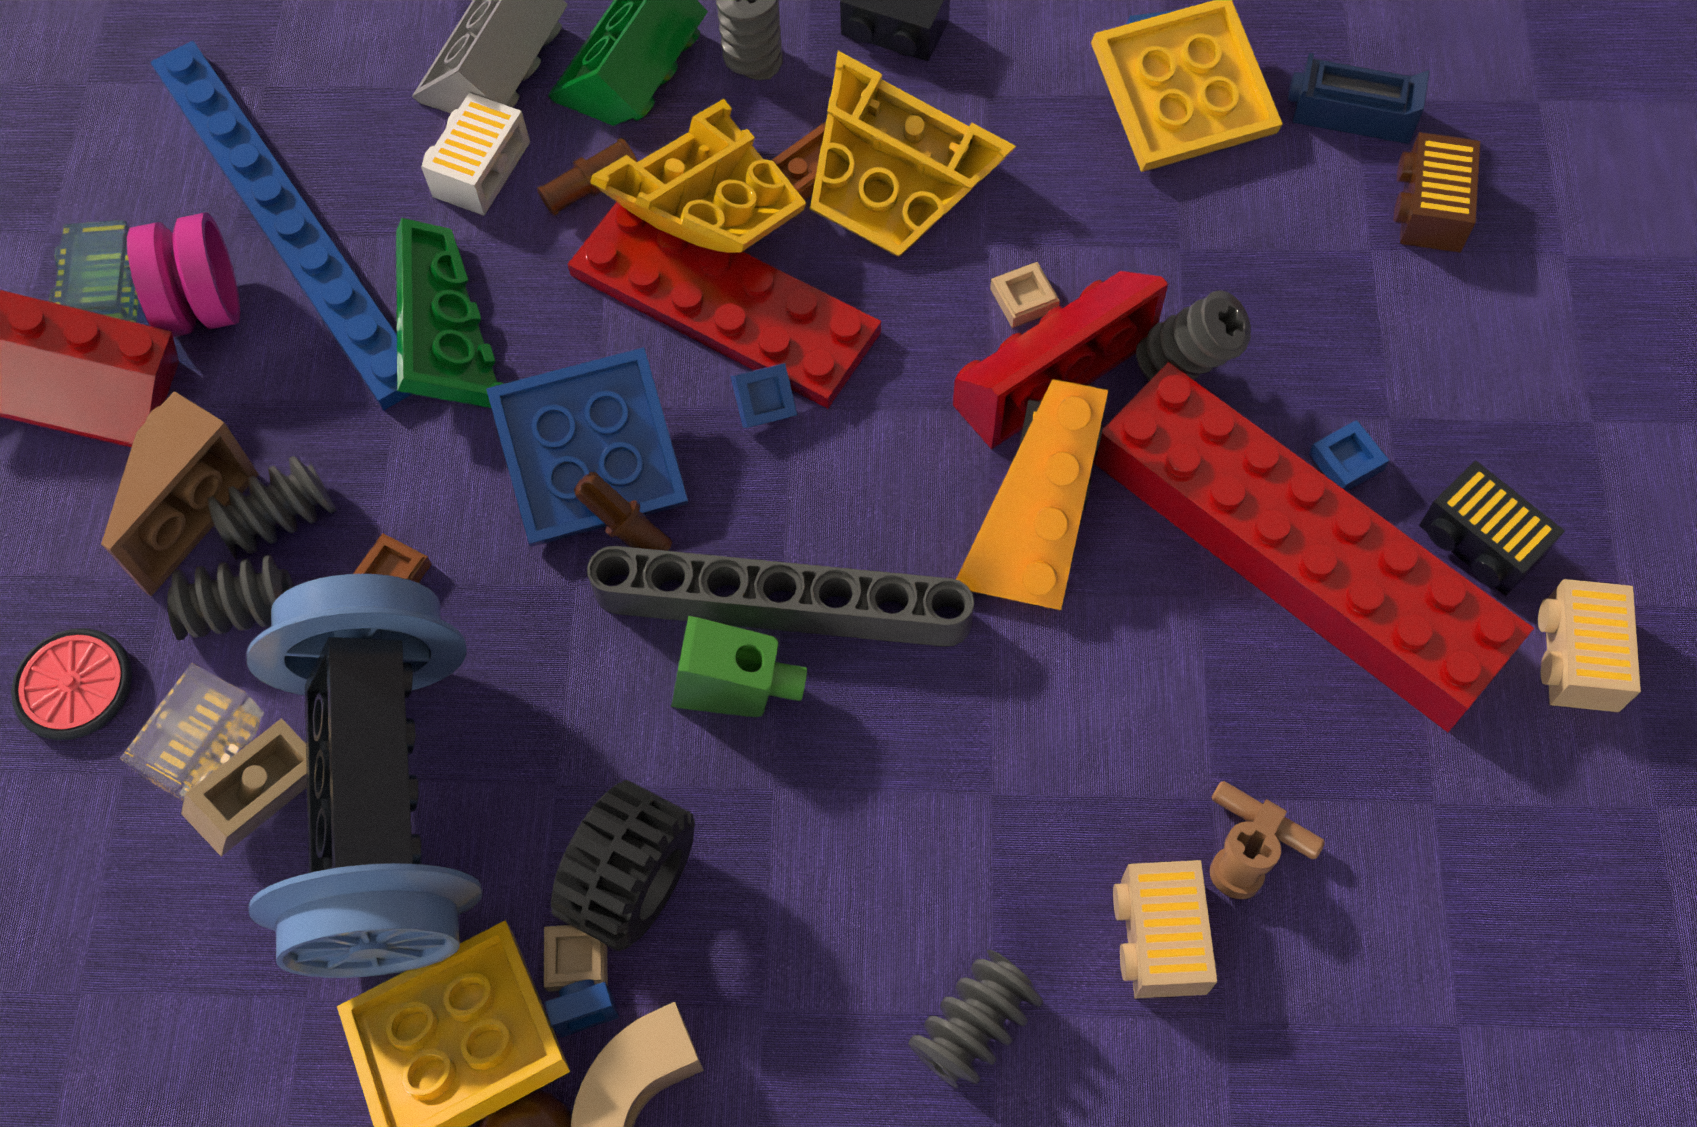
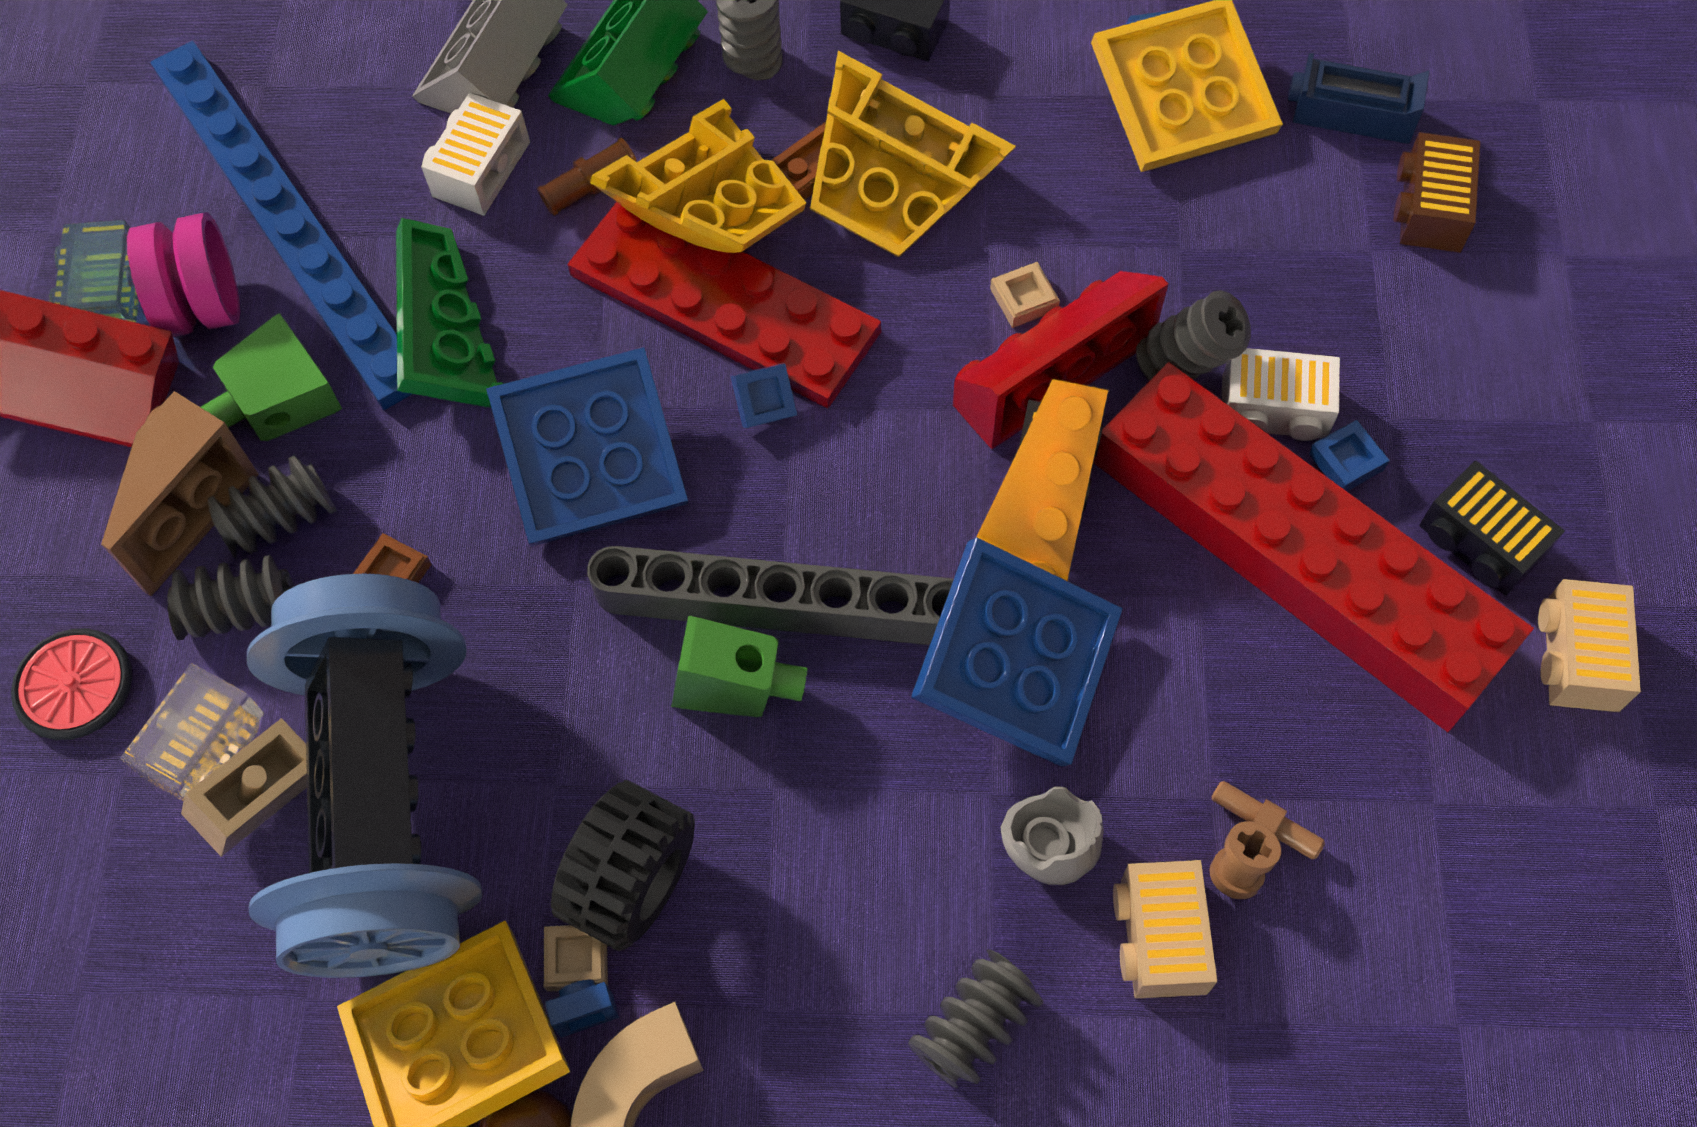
(271, 383): none -> bright green torso
(619, 515): reddish brown axle -> none
(1017, 652): none -> blue plate
(1054, 836): none -> light grey hair
(1284, 391): none -> white brick

